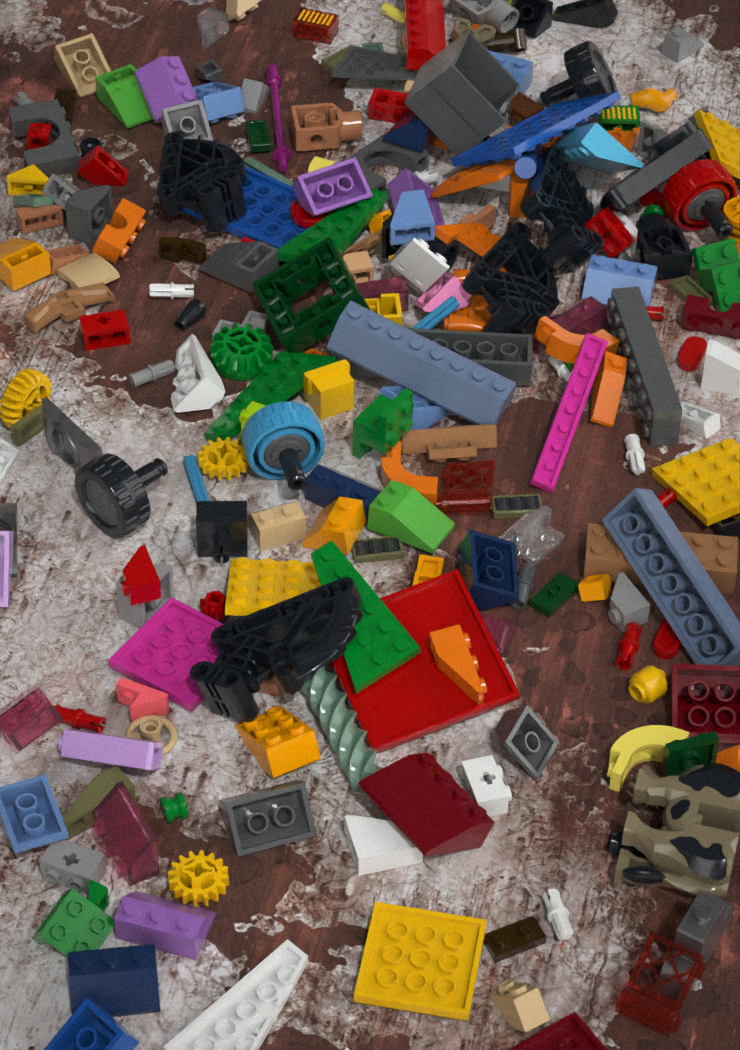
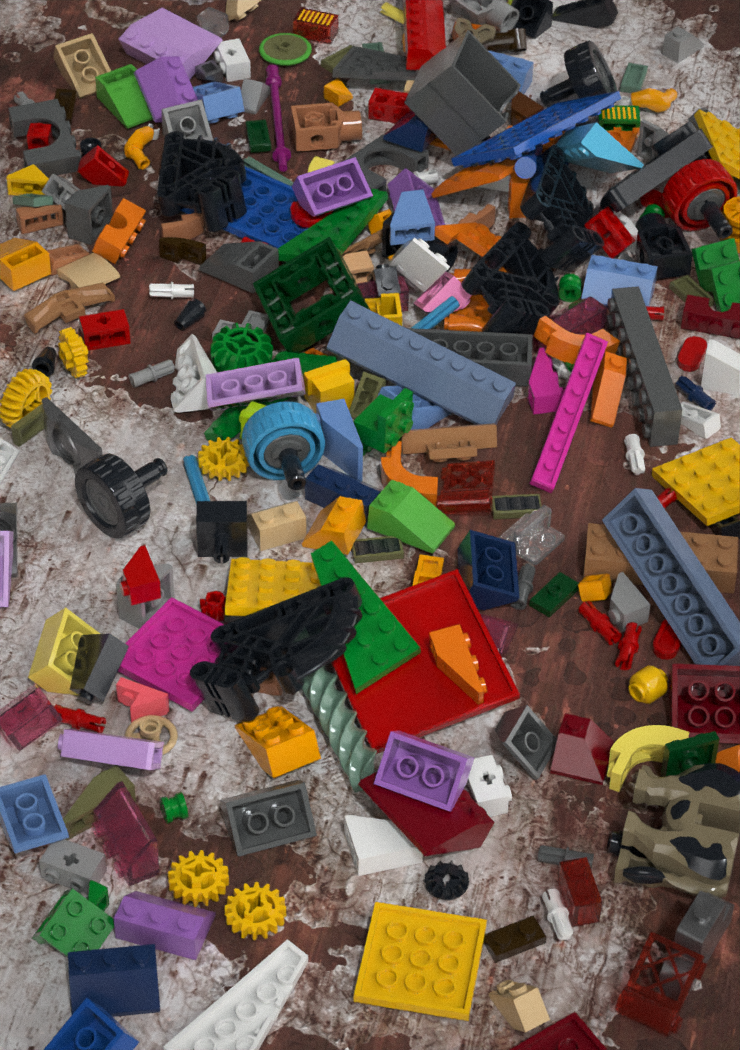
(45, 361): none -> black cone
(57, 651): none -> light yellow slope
(73, 352): none -> yellow gear
(96, 666): none -> black slope
(136, 143): none -> light orange arm
(169, 35): none -> lavender slope
(188, 228): none -> nougat slope
(233, 60): none -> white brick
(254, 384): none -> lavender slope
(255, 911): none -> yellow gear
(285, 49): none -> olive wheel
(337, 92): none -> light orange slope
(341, 437): none -> medium blue slope
(366, 393): none -> olive slope
(385, 279): none -> black bracket
(423, 770): none -> medium lavender slope
(455, 886): none -> black gear
(543, 386): none -> dark pink slope
(556, 855): none -> dark grey axle
(570, 288): none -> green wheel
(579, 891): none -> clear red brick
(581, 750): none -> dark red slope
(599, 622): none -> red pin
(633, 78): none -> sand green tile
(695, 393): none -> dark blue axle

